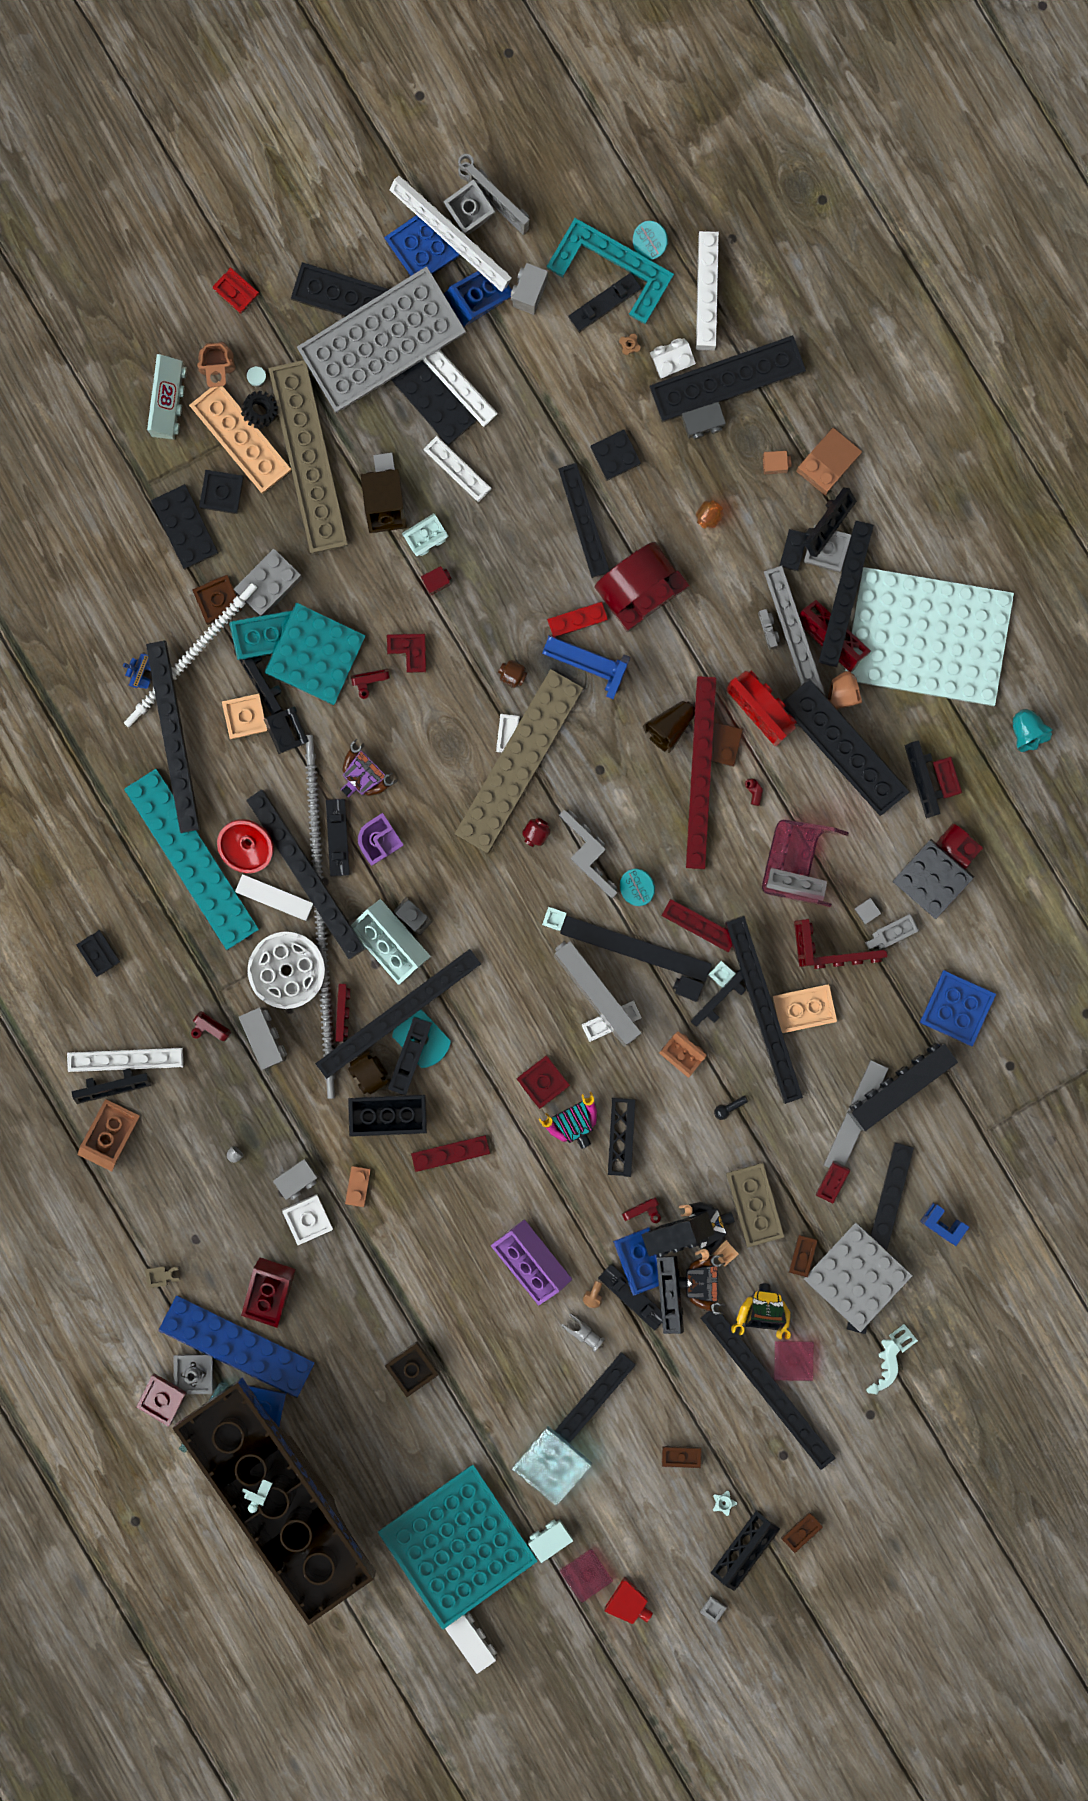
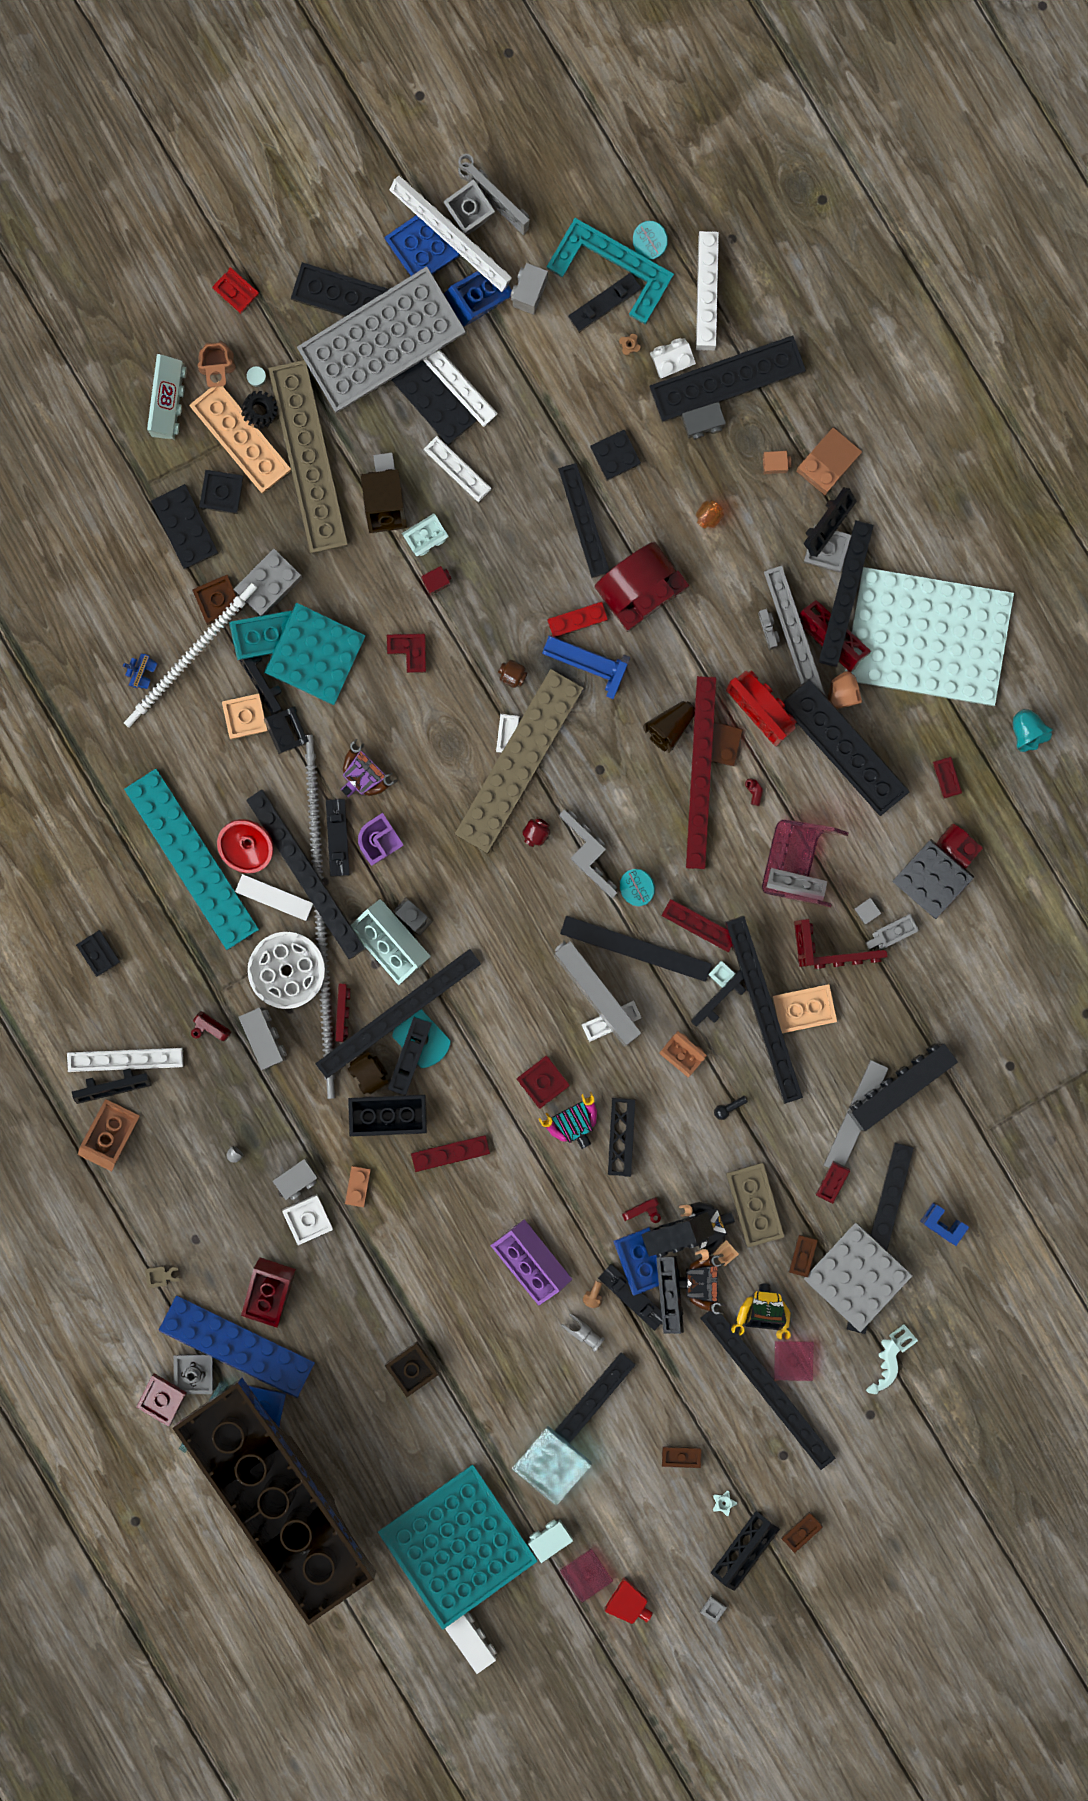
(173, 736): black plate -> none
(259, 1498): light aqua piece -> none
(362, 679): dark red piece -> none
(554, 918): light aqua tile -> none
(688, 988): black brick -> none
(793, 550): black plate -> none
(922, 779): black hinge -> none
(957, 1008): blue plate -> none

